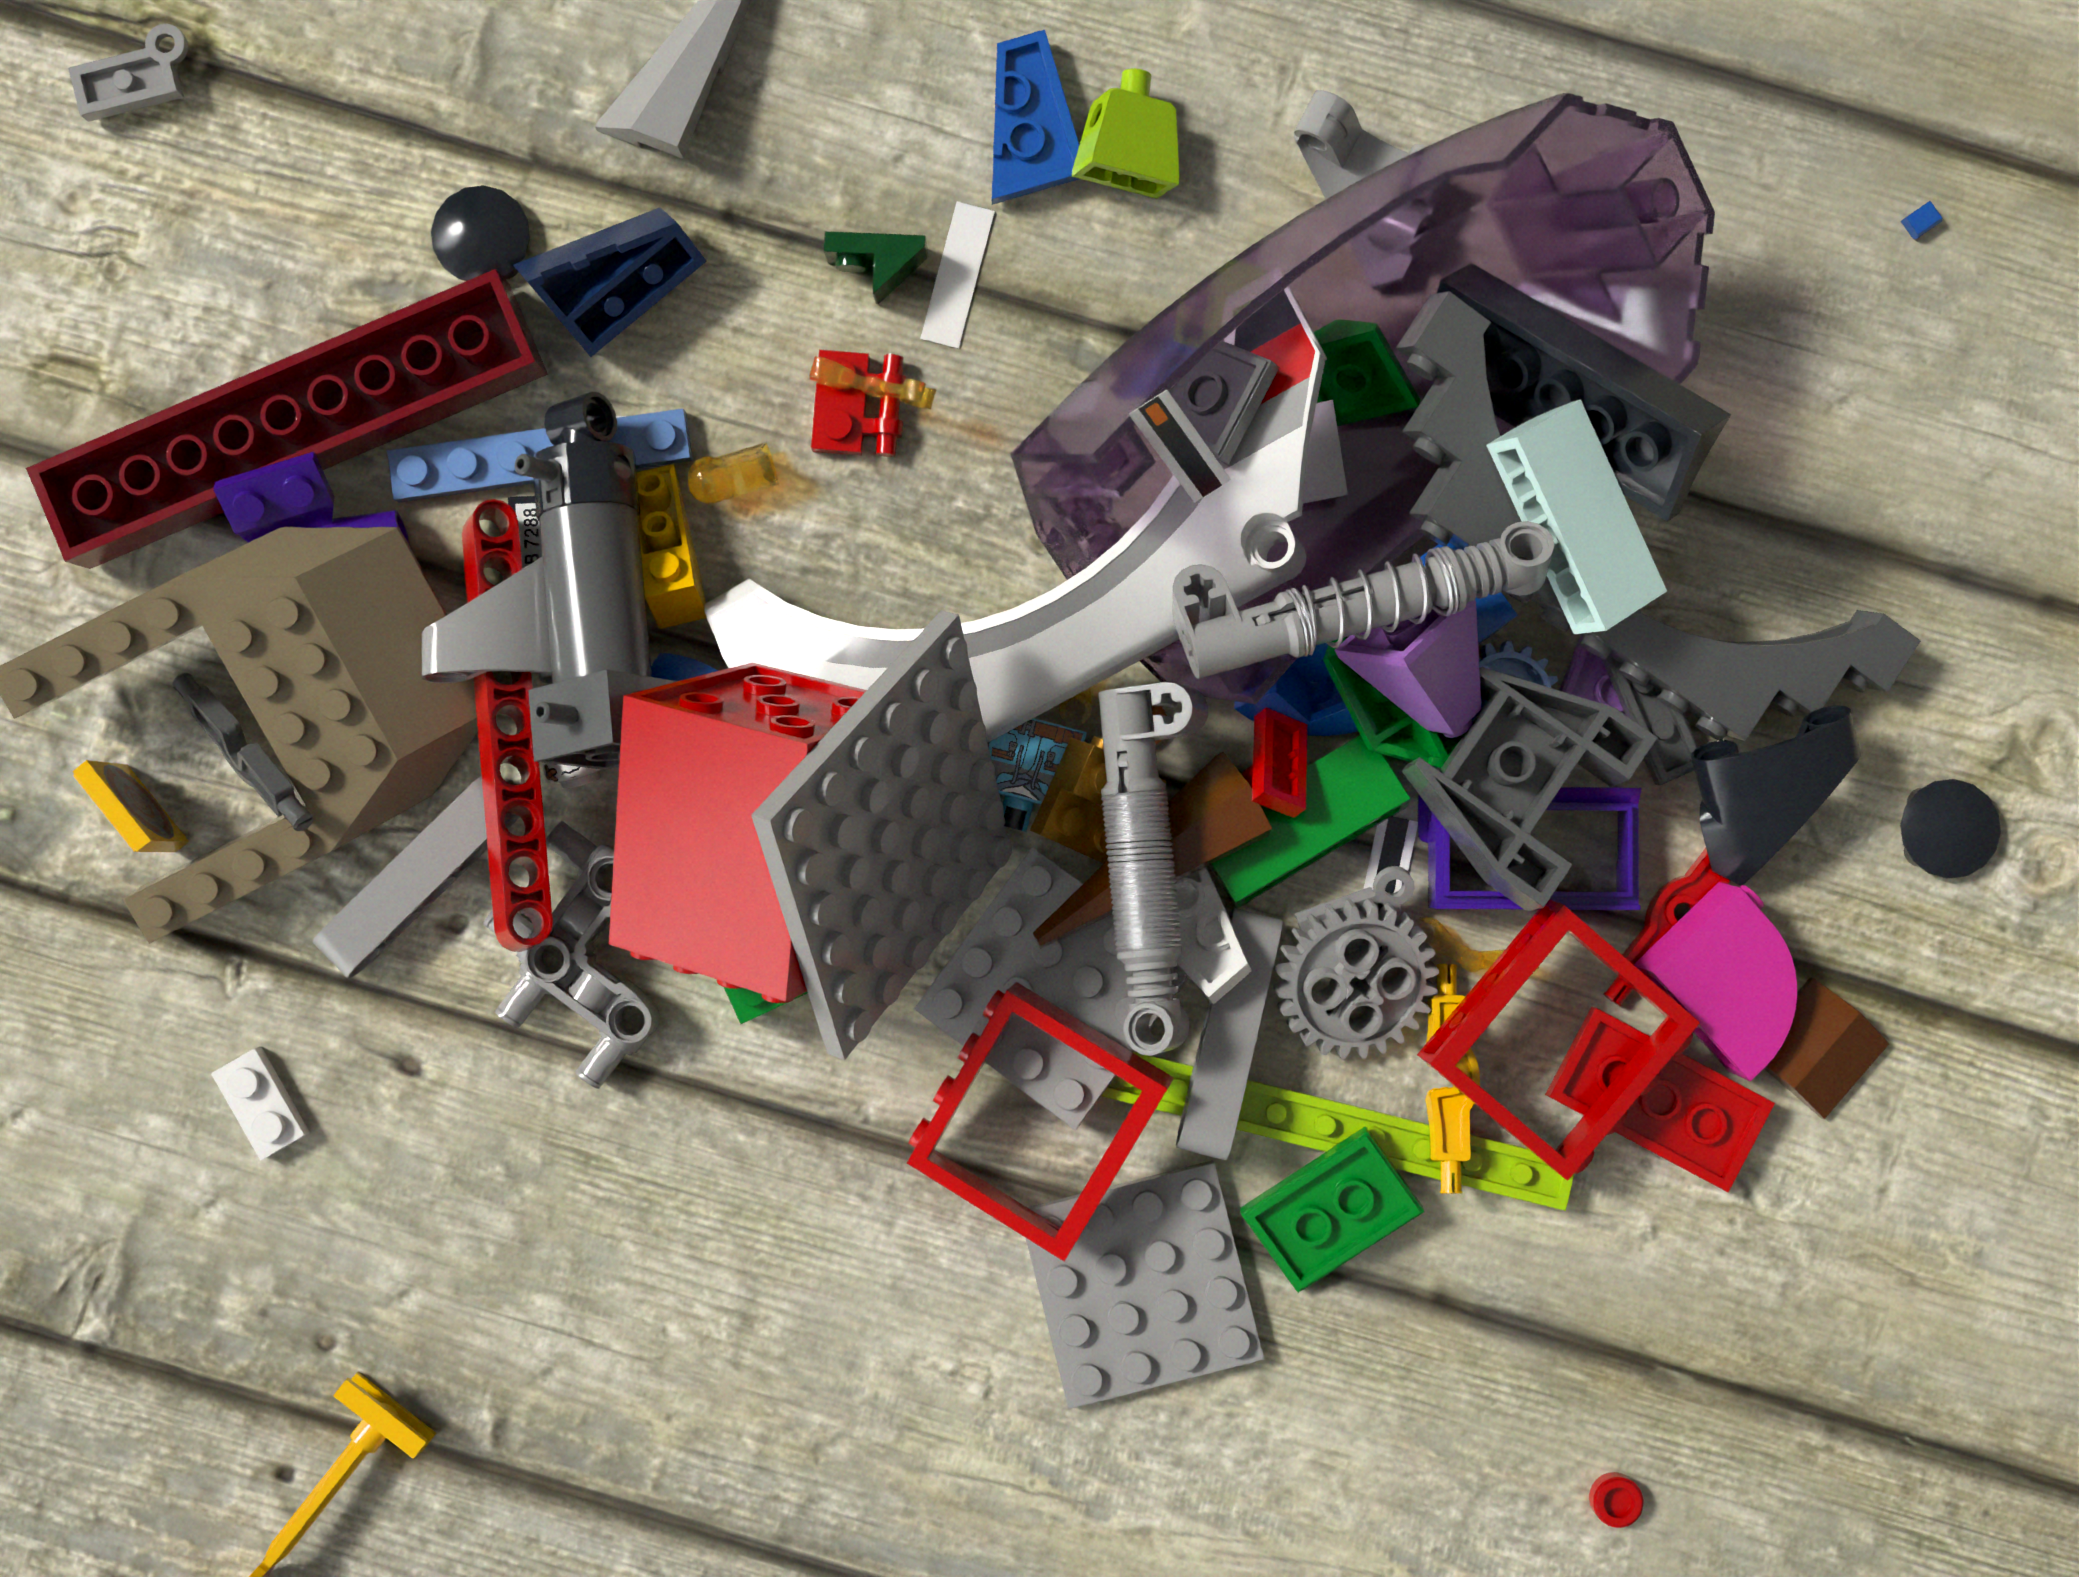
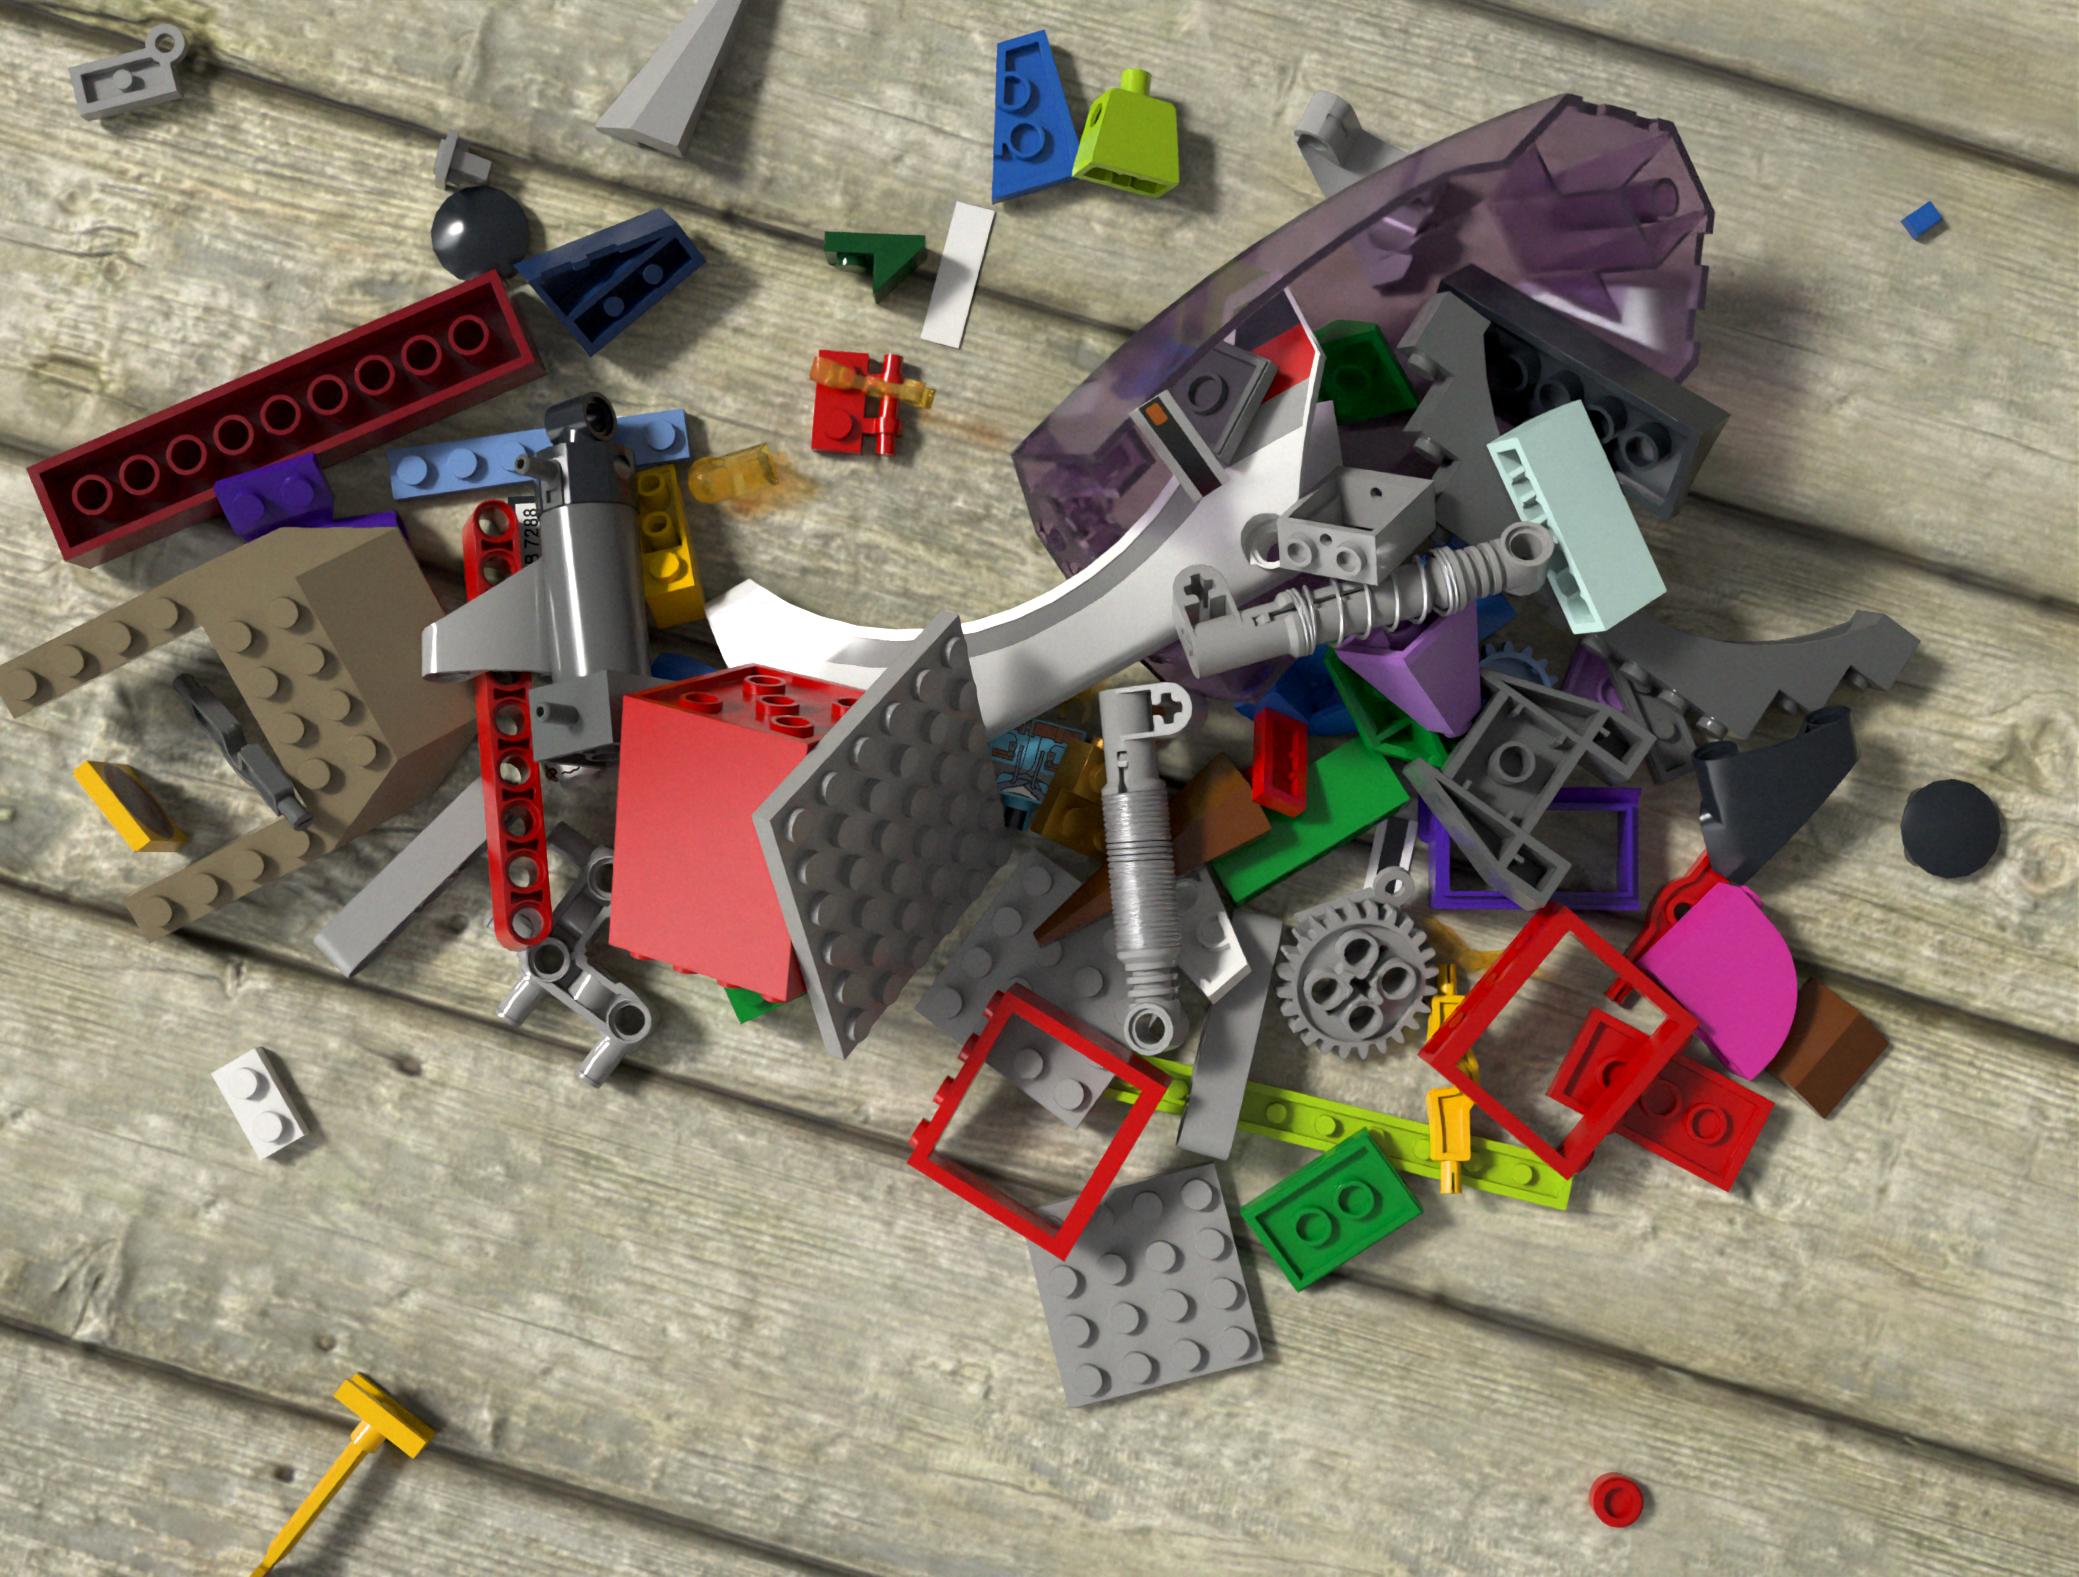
(456, 163): none -> light grey brick
(1347, 496): none -> light grey window

